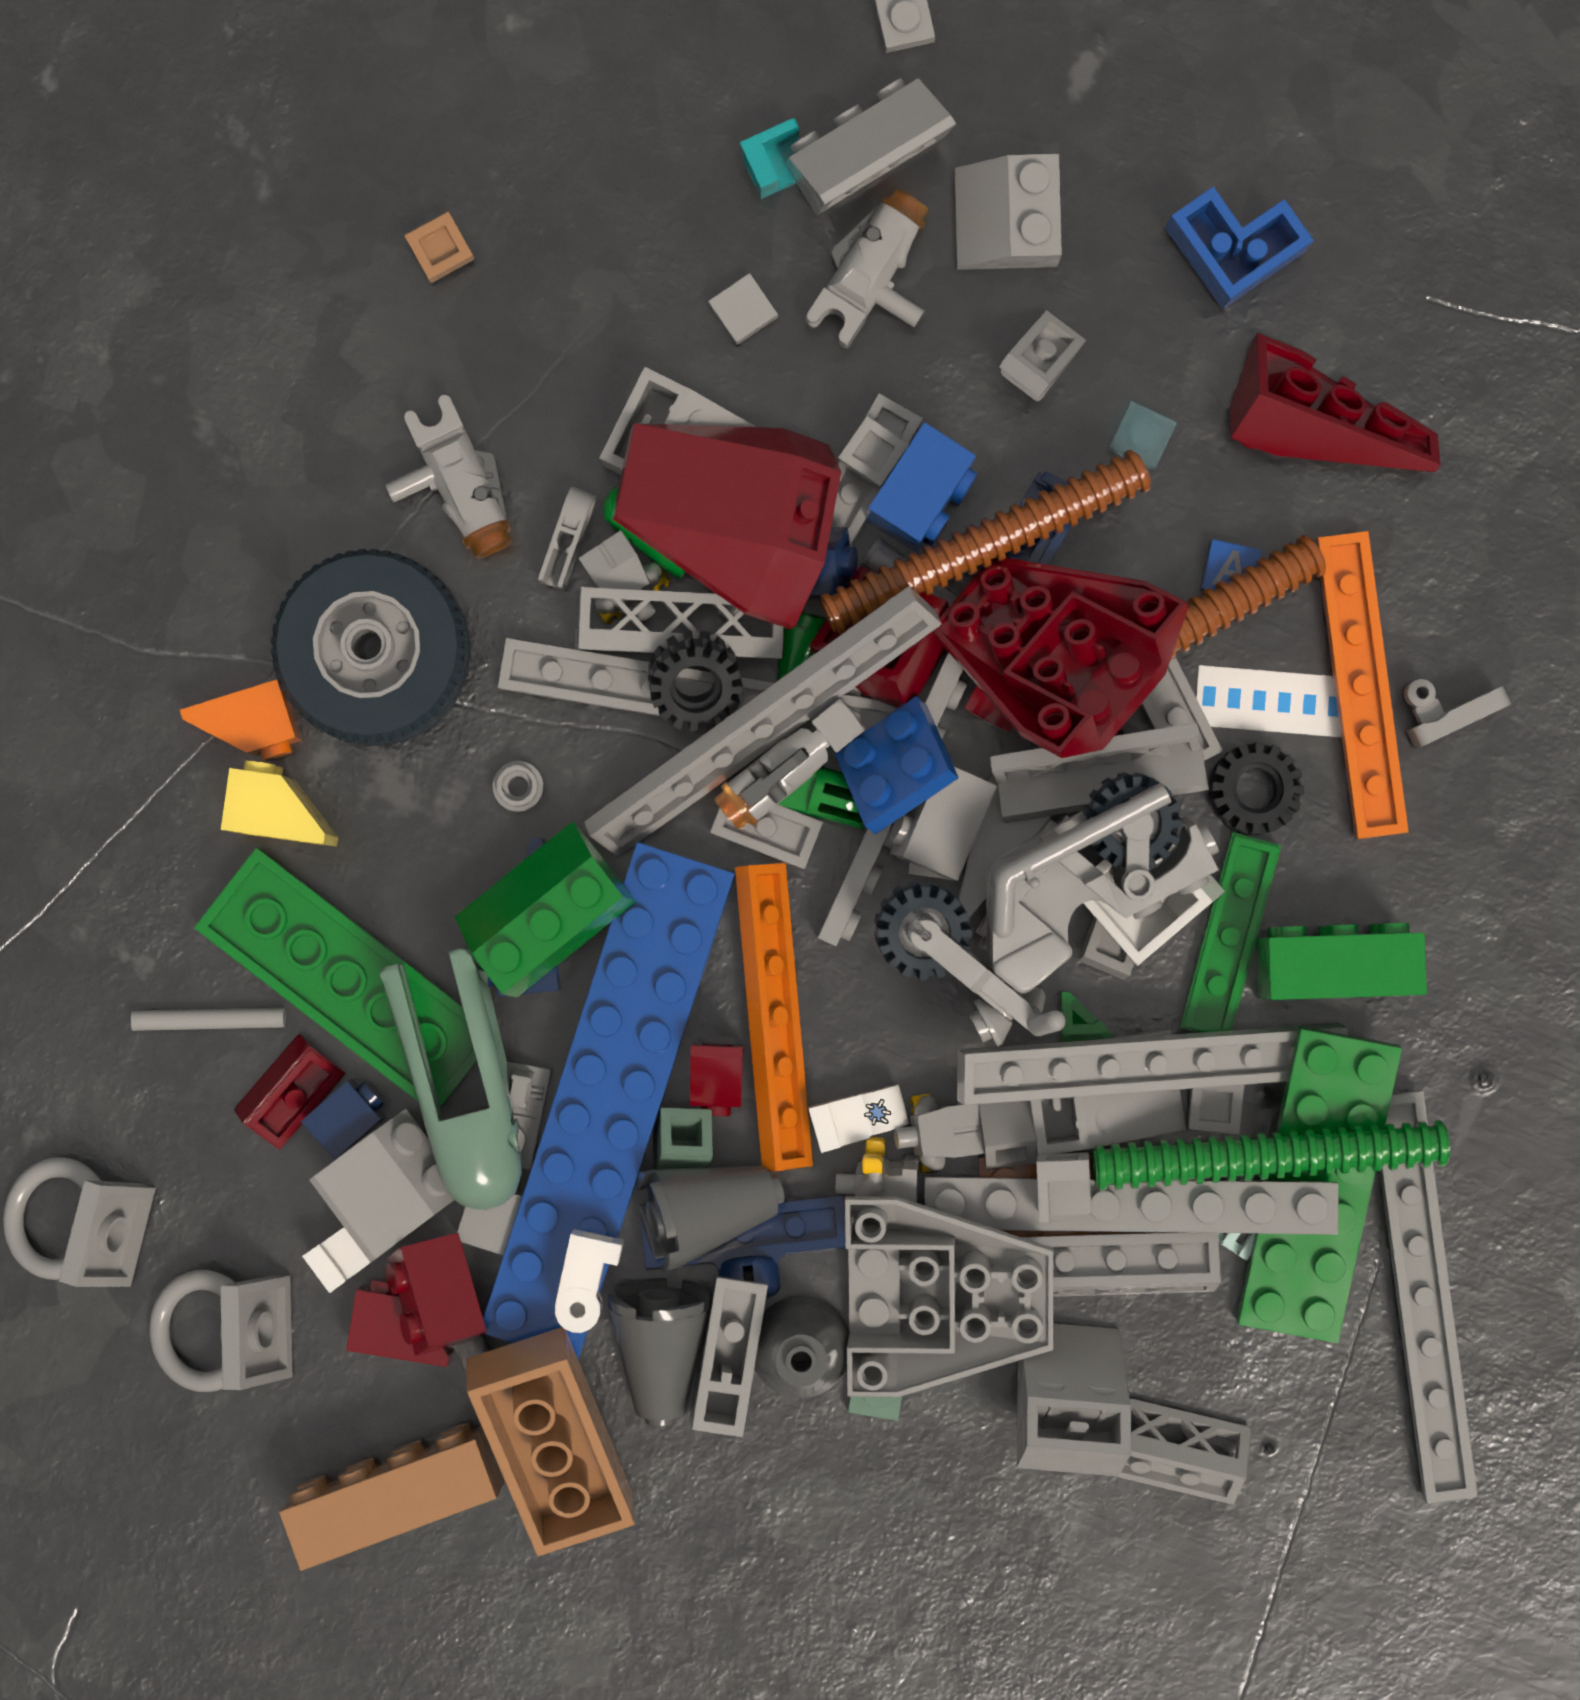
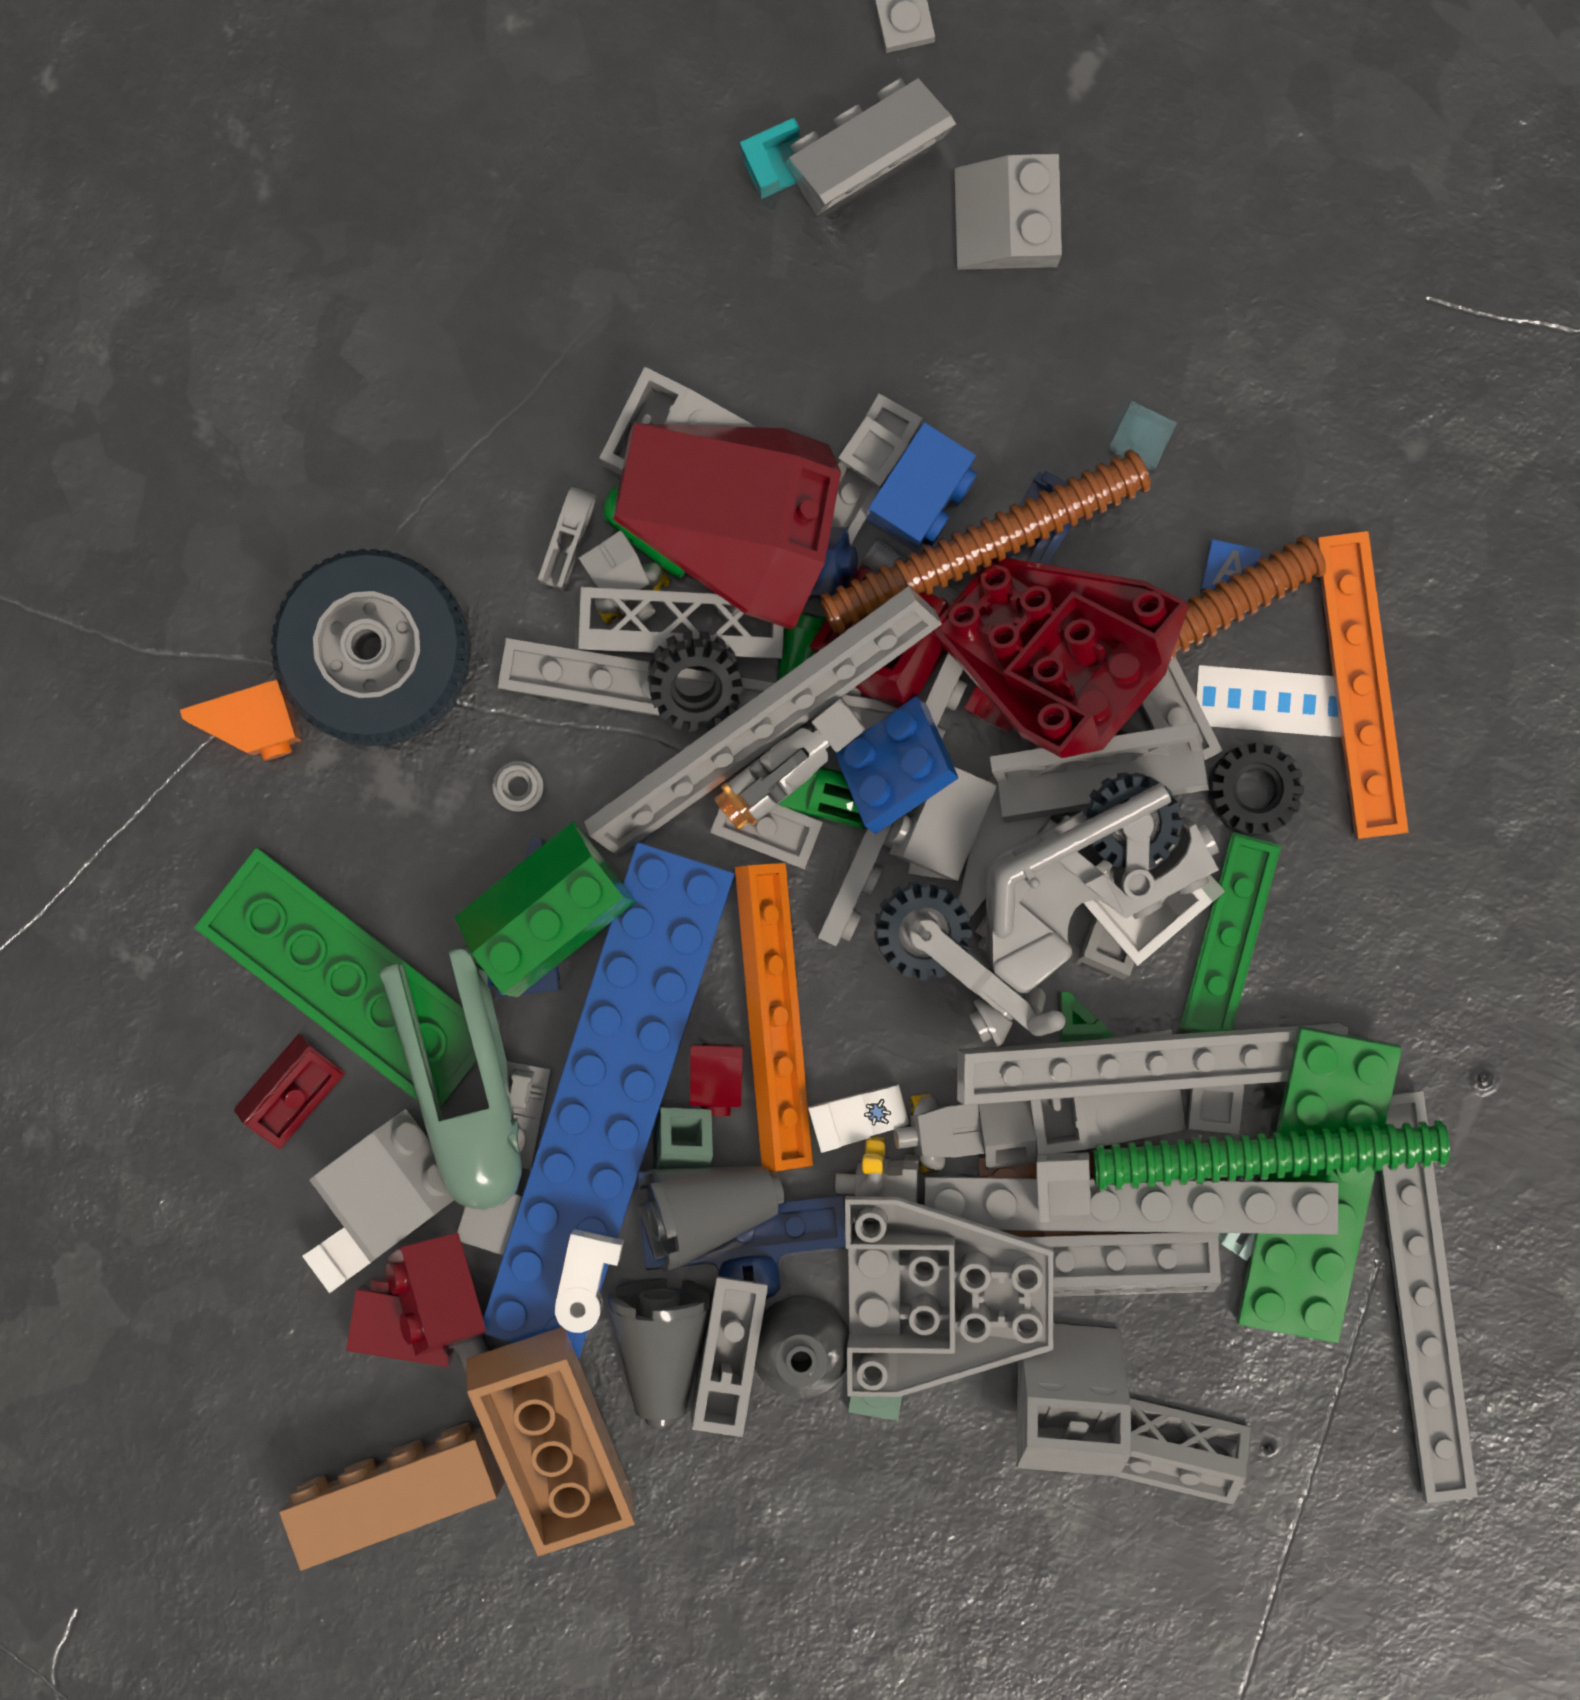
(104, 1230): light grey tile -> none
(208, 1019): light grey bar -> none
(252, 1332): light grey tile -> none
(272, 806): light yellow slope -> none
(345, 1117): dark blue brick -> none
(439, 247): medium nougat plate -> none
(463, 477): light grey piece -> none
(743, 309): light grey tile -> none
(866, 265): light grey piece -> none
(1041, 356): light grey slope -> none
(1231, 256): blue brick -> none
(1304, 414): dark red wedge -> none
(1340, 962): green brick -> none
(1436, 723): light grey piece -> none

